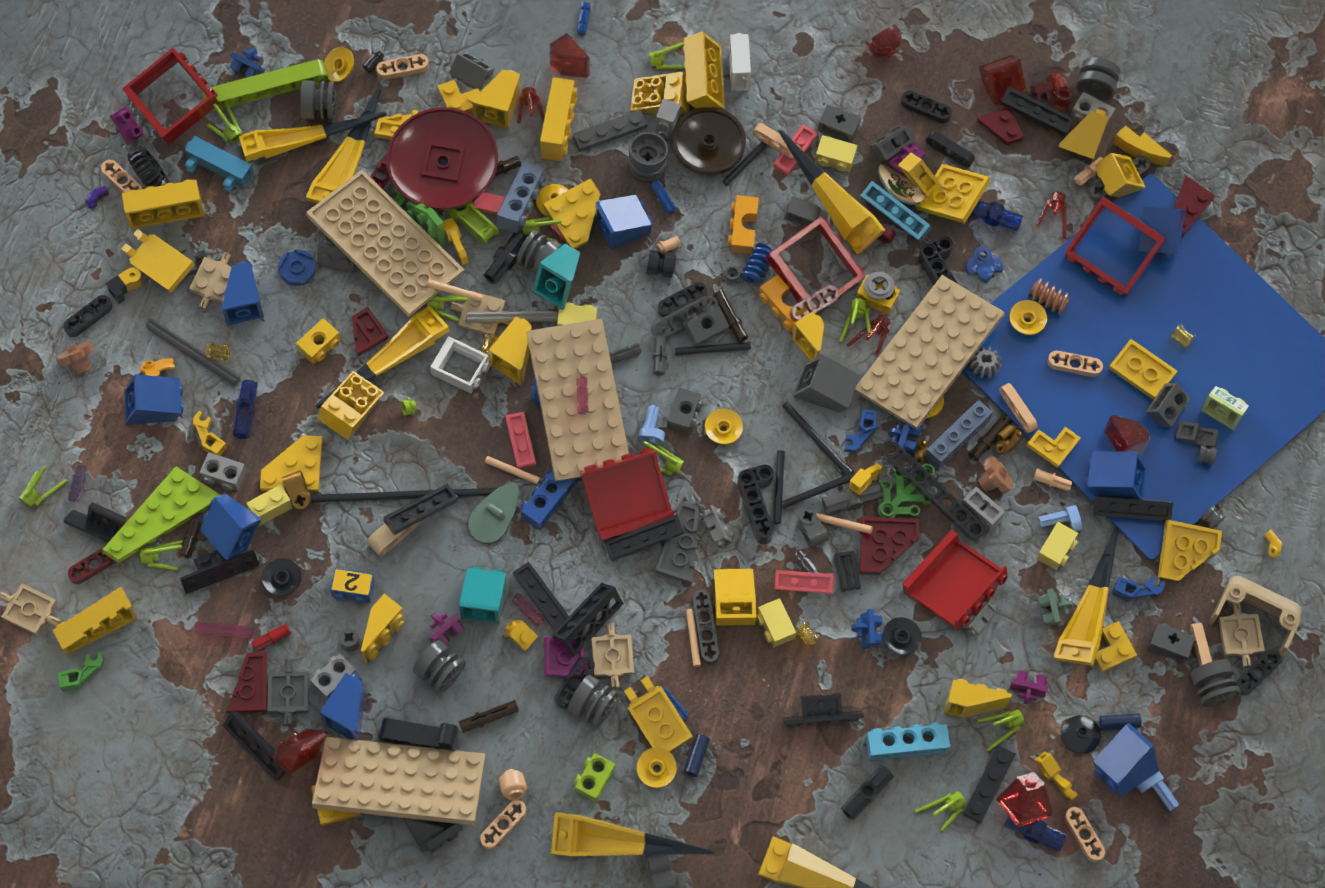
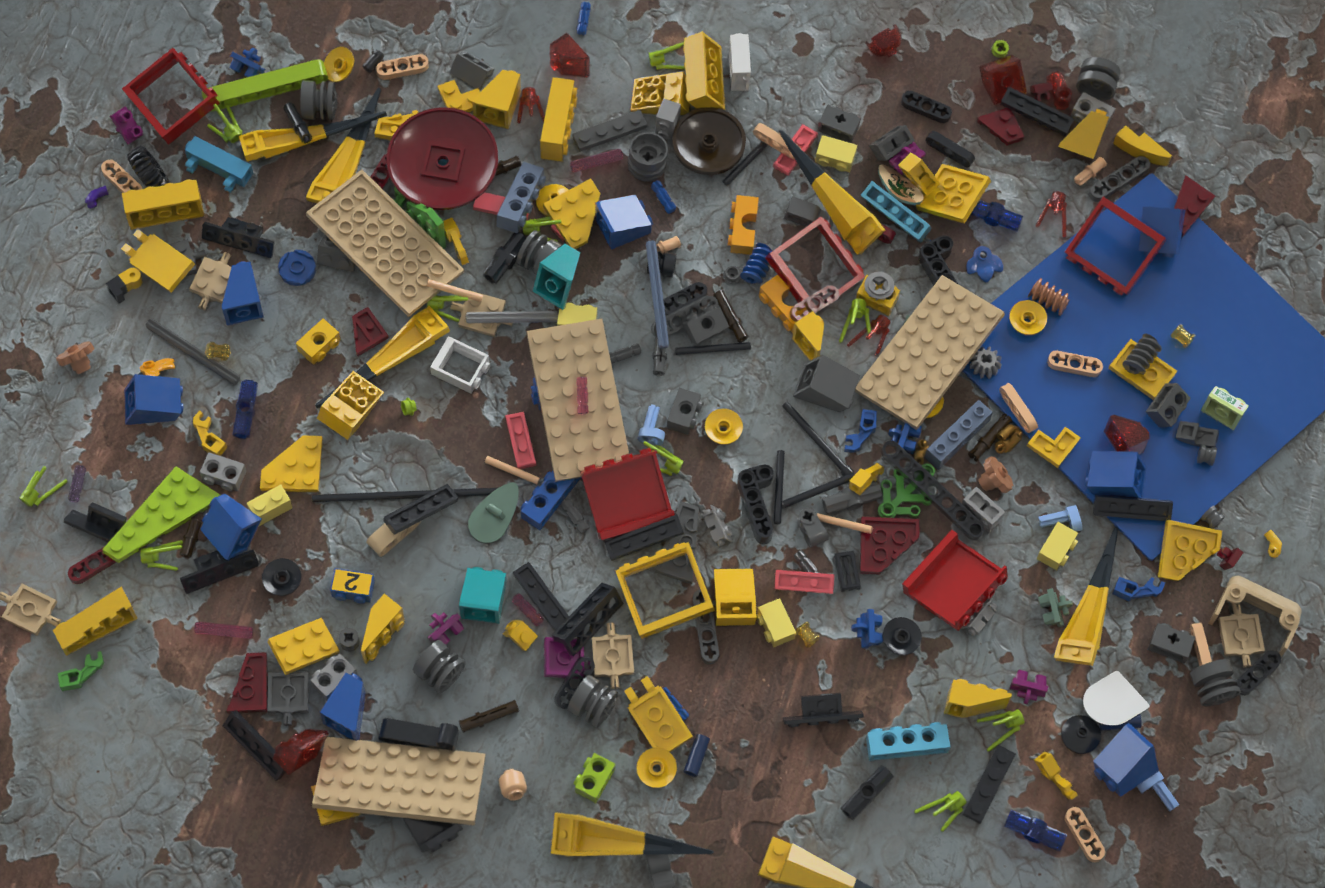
(73, 320): black beam -> none
(239, 235): none -> black bracket
(271, 637): red axle -> none
(295, 486): pearl gold piece -> none
(299, 126): none -> black pin
(303, 646): none -> yellow plate
(474, 223): lime piece -> none
(489, 340): clear yellow bush -> none
(502, 816): light nougat beam -> none
(512, 350): yellow slope -> none
(596, 160): none -> clear pink axle
(657, 294): none -> sand blue axle
(675, 619): none -> yellow window
(693, 638): light nougat bar -> none
(996, 53): none -> lime bush
(1026, 800): clear red slope -> none
(1052, 480): light nougat axle -> none
(1113, 700): none -> white sticker
(1119, 175): yellow slope -> none
(1119, 649): yellow plate -> none
(1142, 355): none -> dark grey piece
(1229, 557): none -> dark red tile

